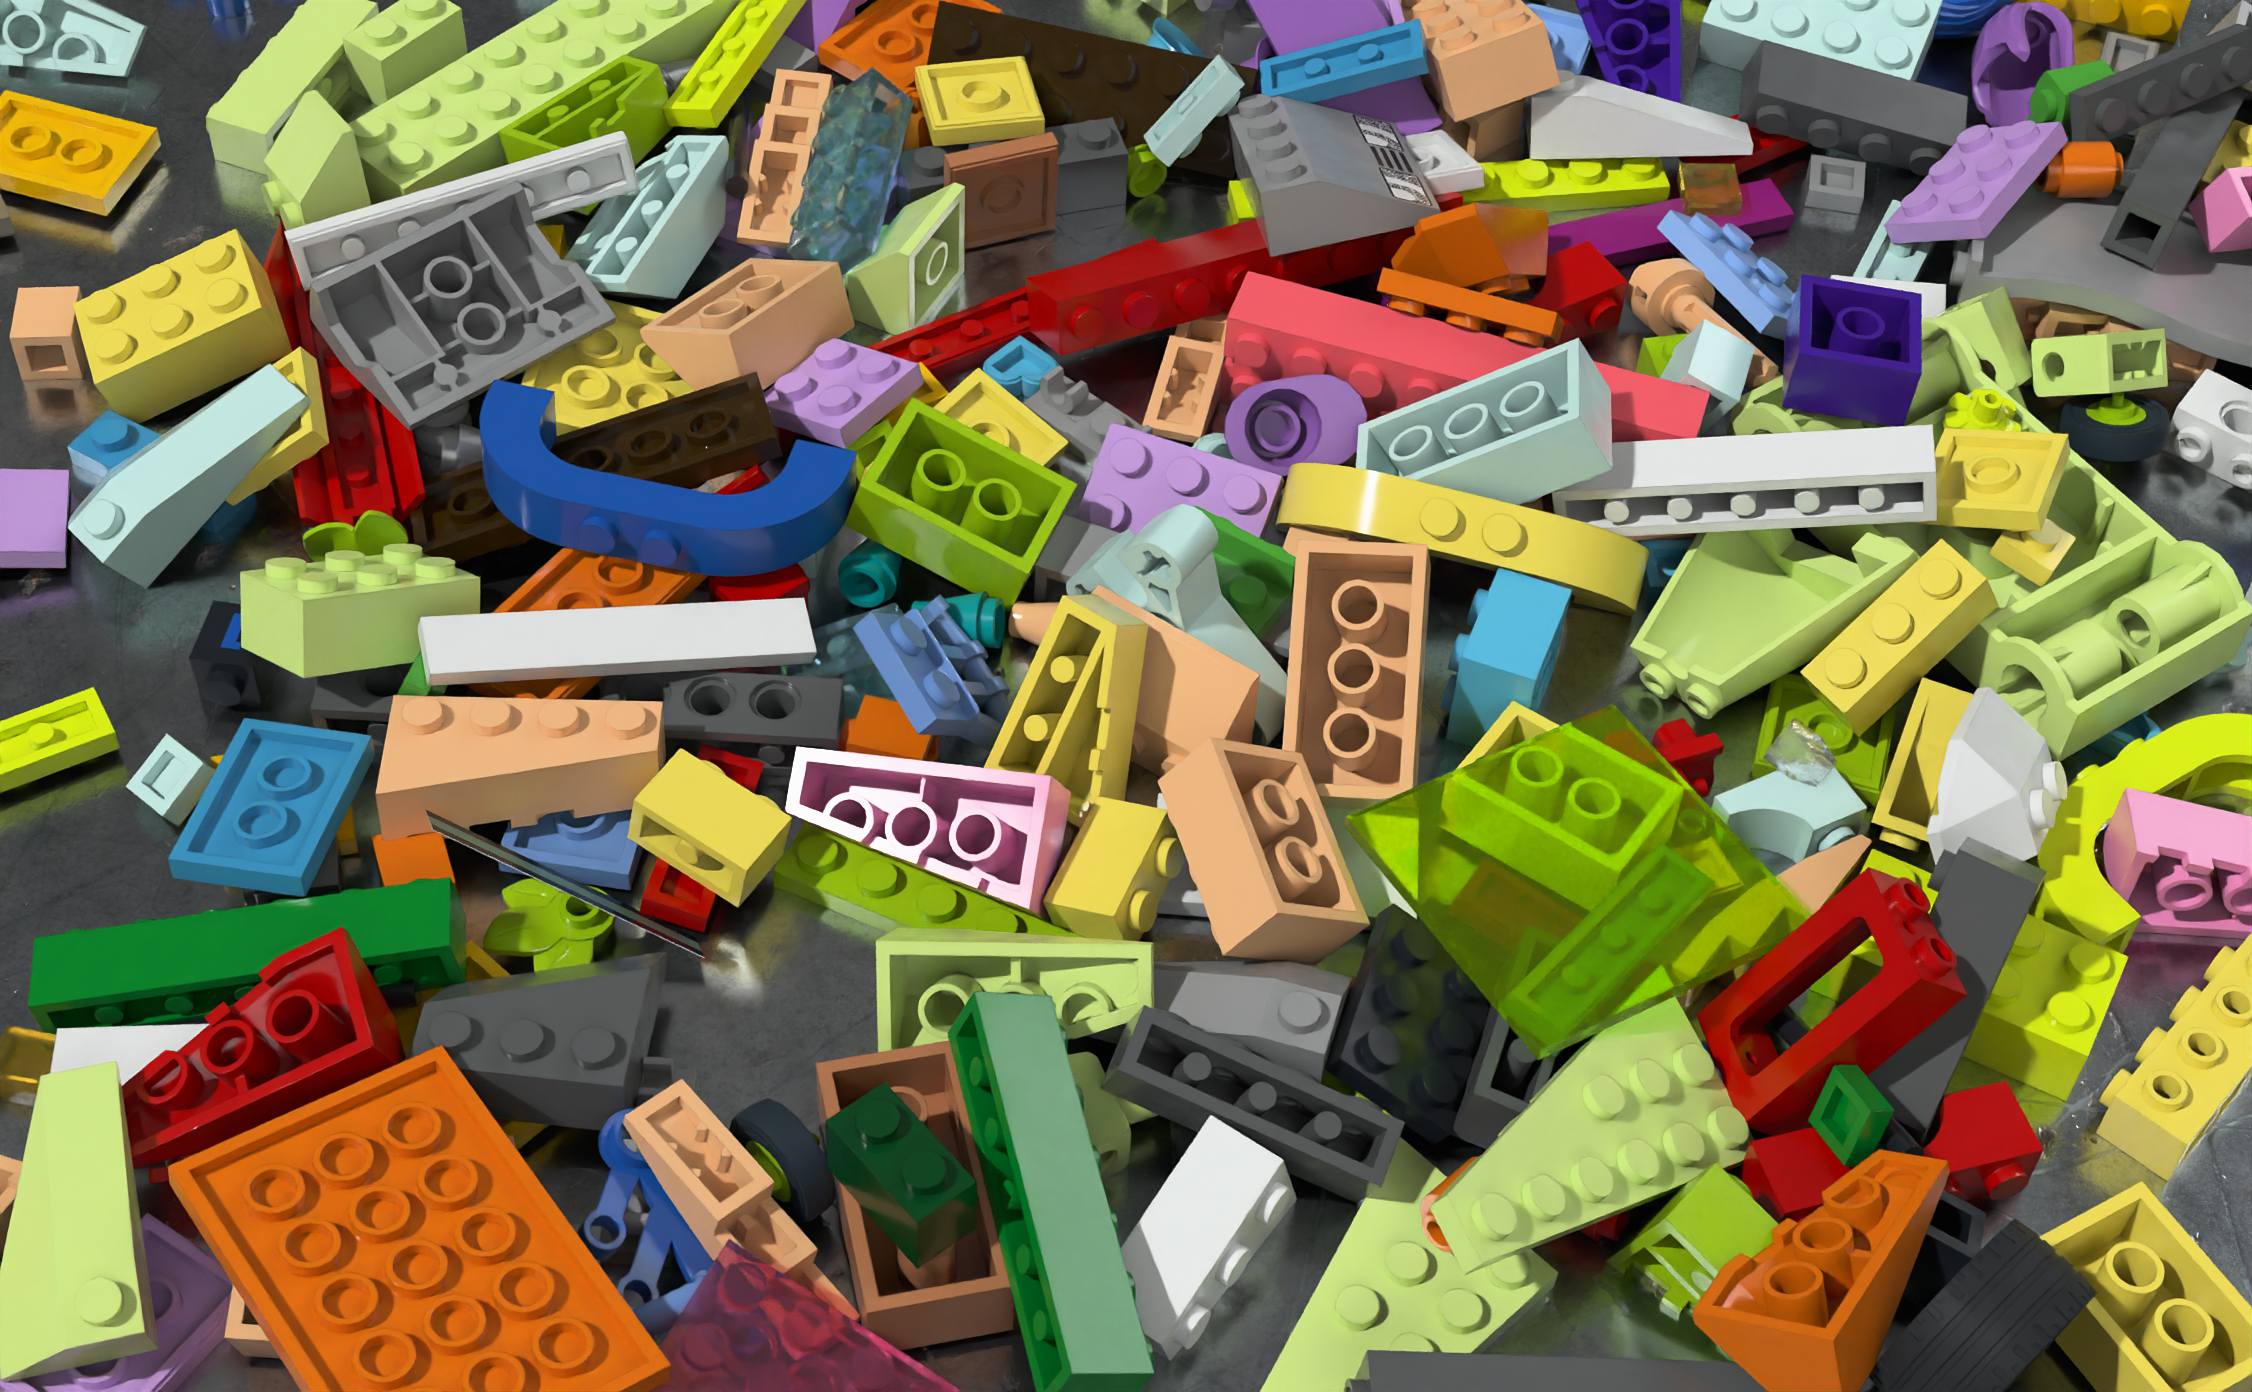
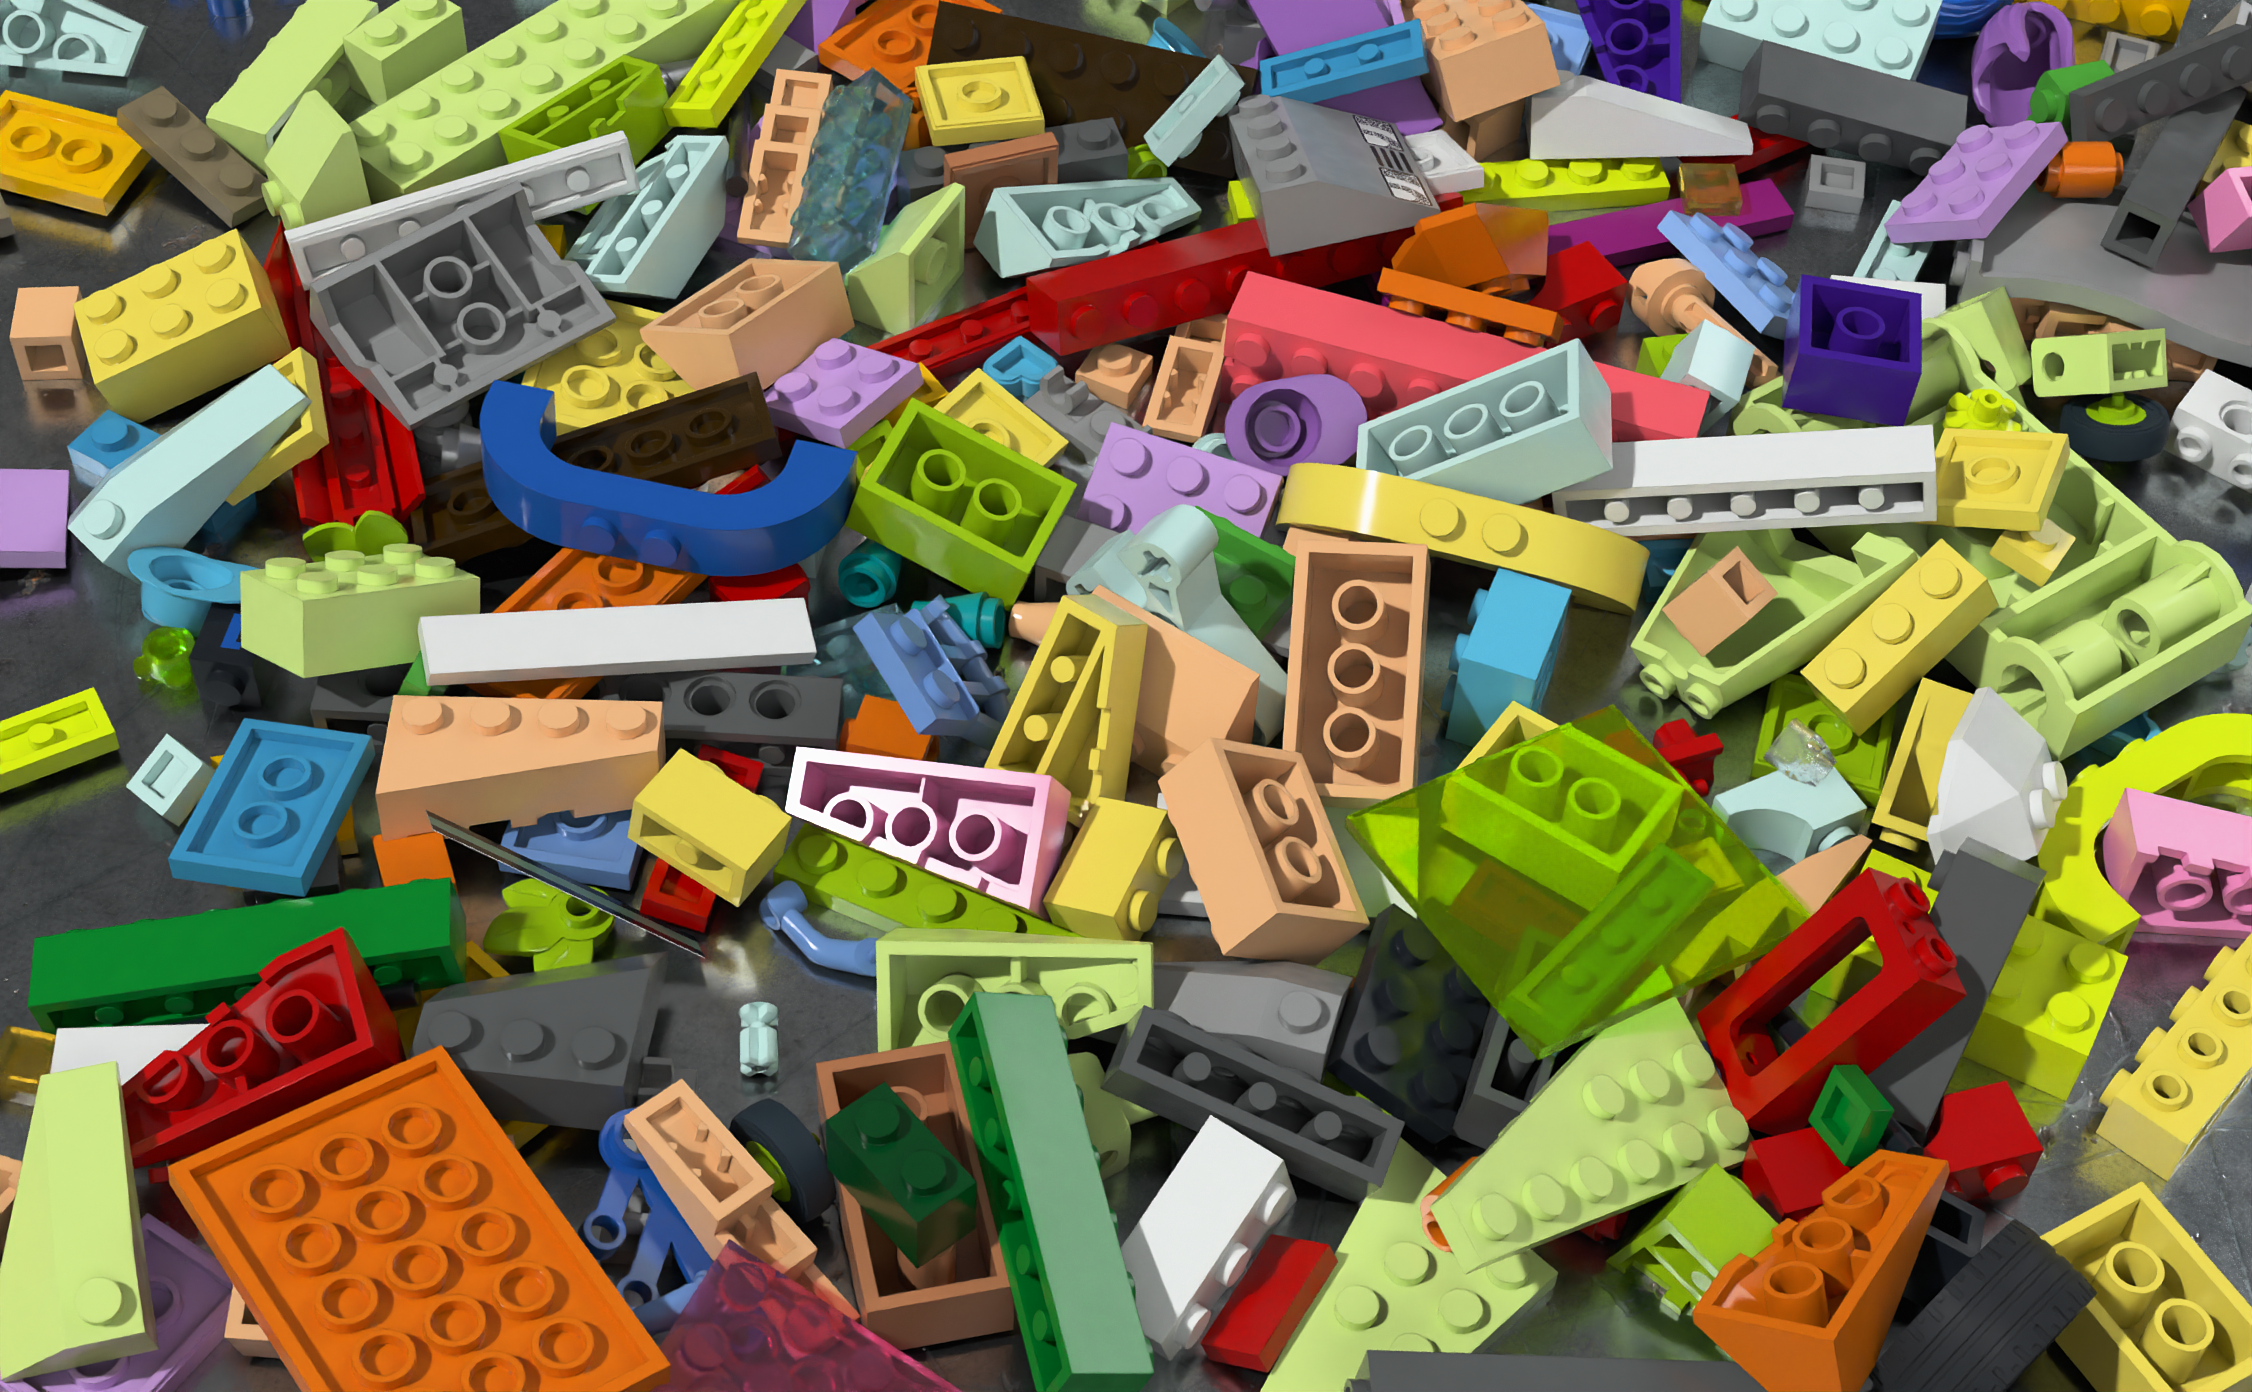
(166, 657): none -> clear neon green plate
(183, 584): none -> medium azure piece
(194, 155): none -> dark tan plate
(759, 1038): none -> light aqua piece
(783, 911): none -> medium blue piece
(1075, 223): none -> light aqua wedge
(1115, 373): none -> light nougat plate
(1269, 1302): none -> red tile
(1719, 601): none -> light nougat brick

